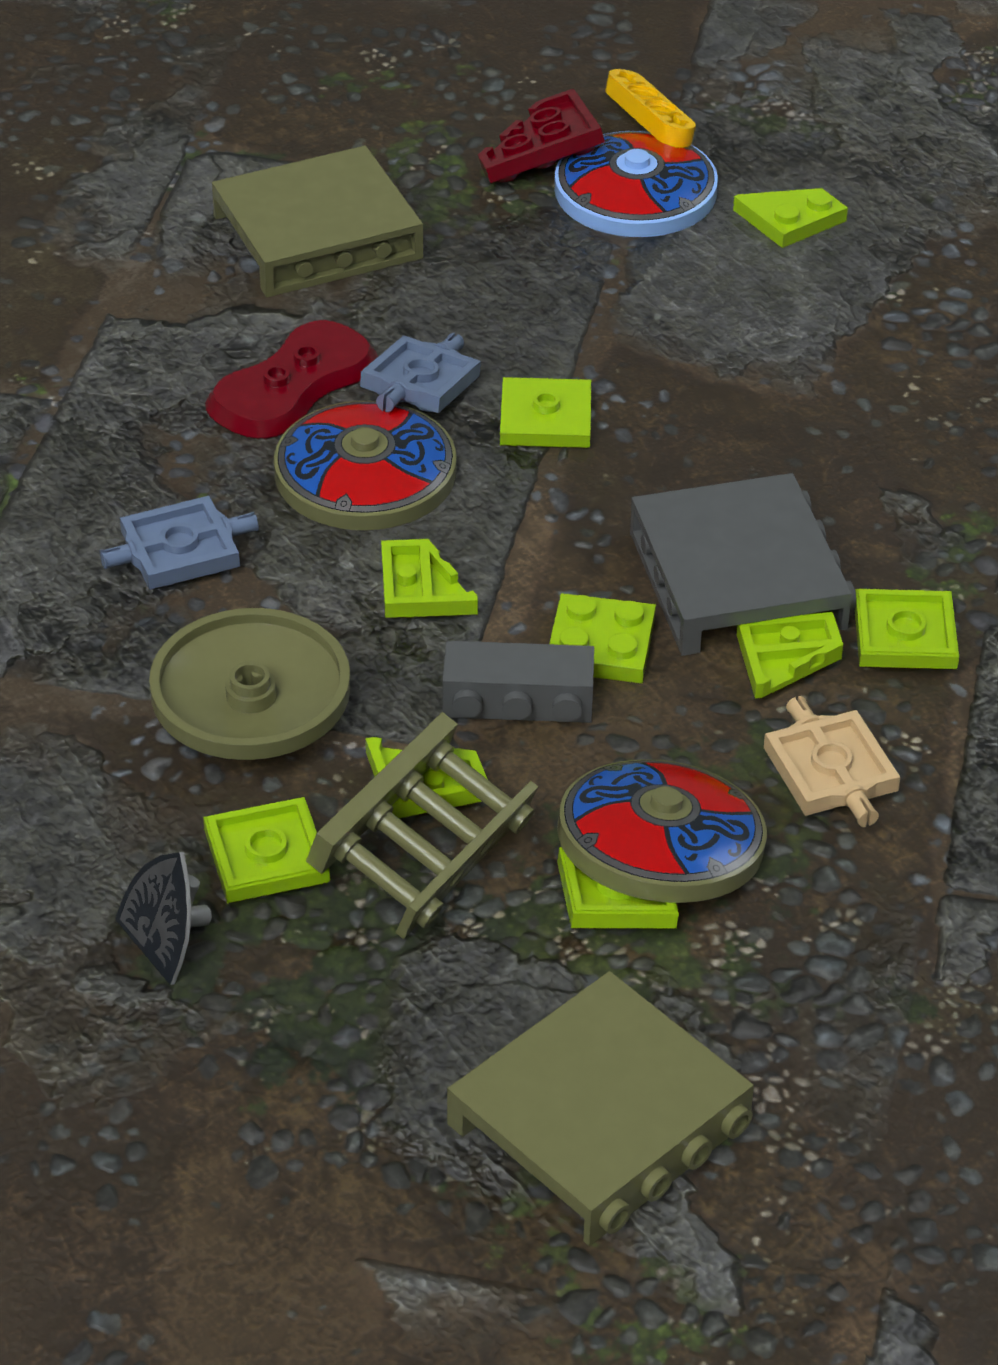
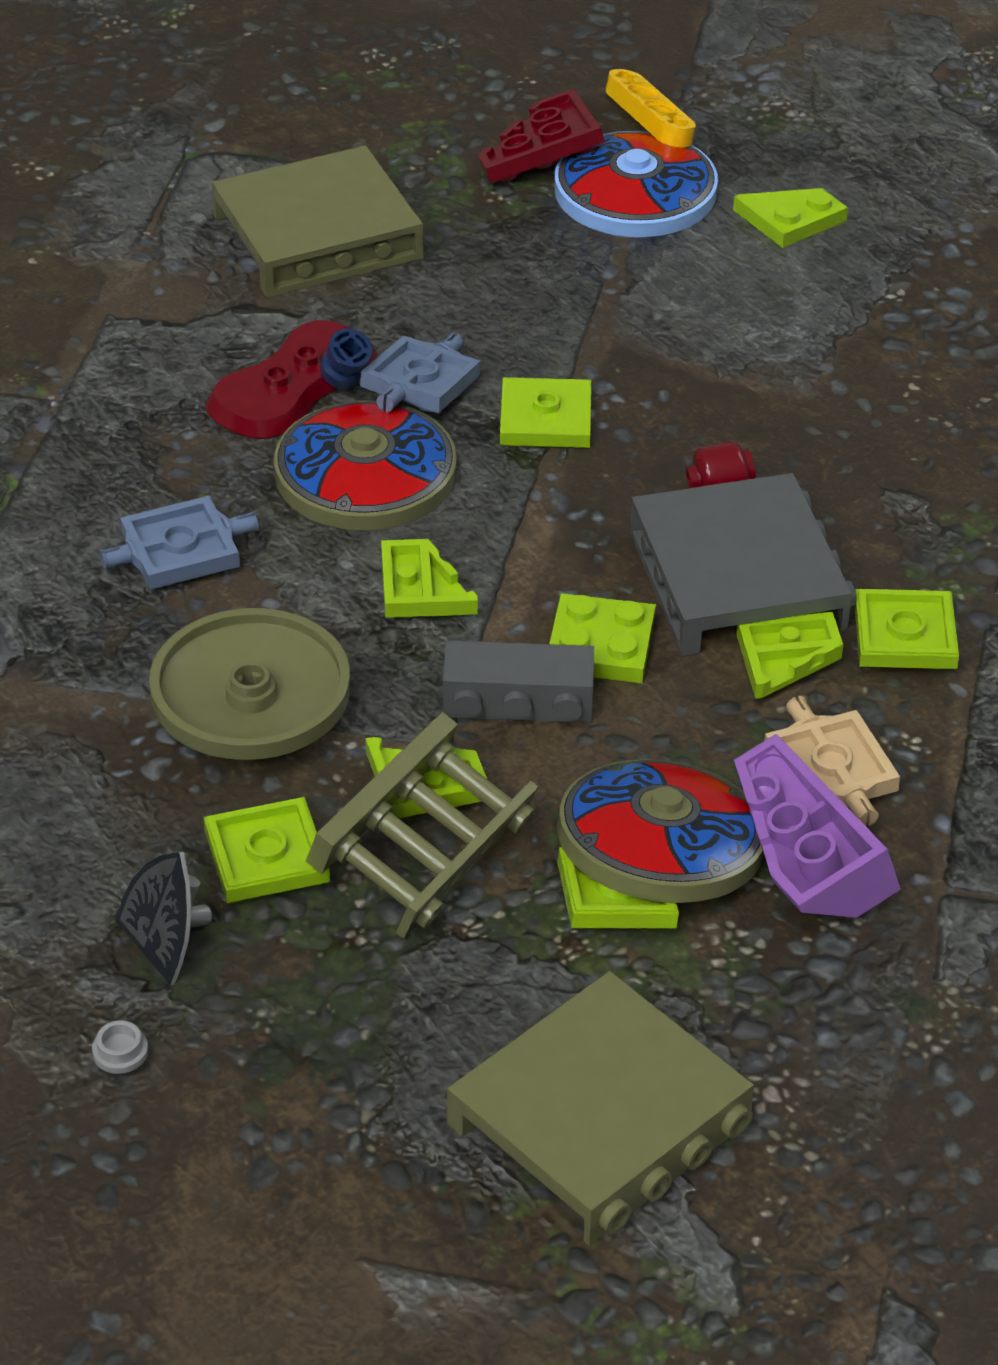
(119, 1047): none -> light grey plate
(345, 358): none -> dark blue wheel
(720, 465): none -> dark red head
(811, 838): none -> medium lavender wedge

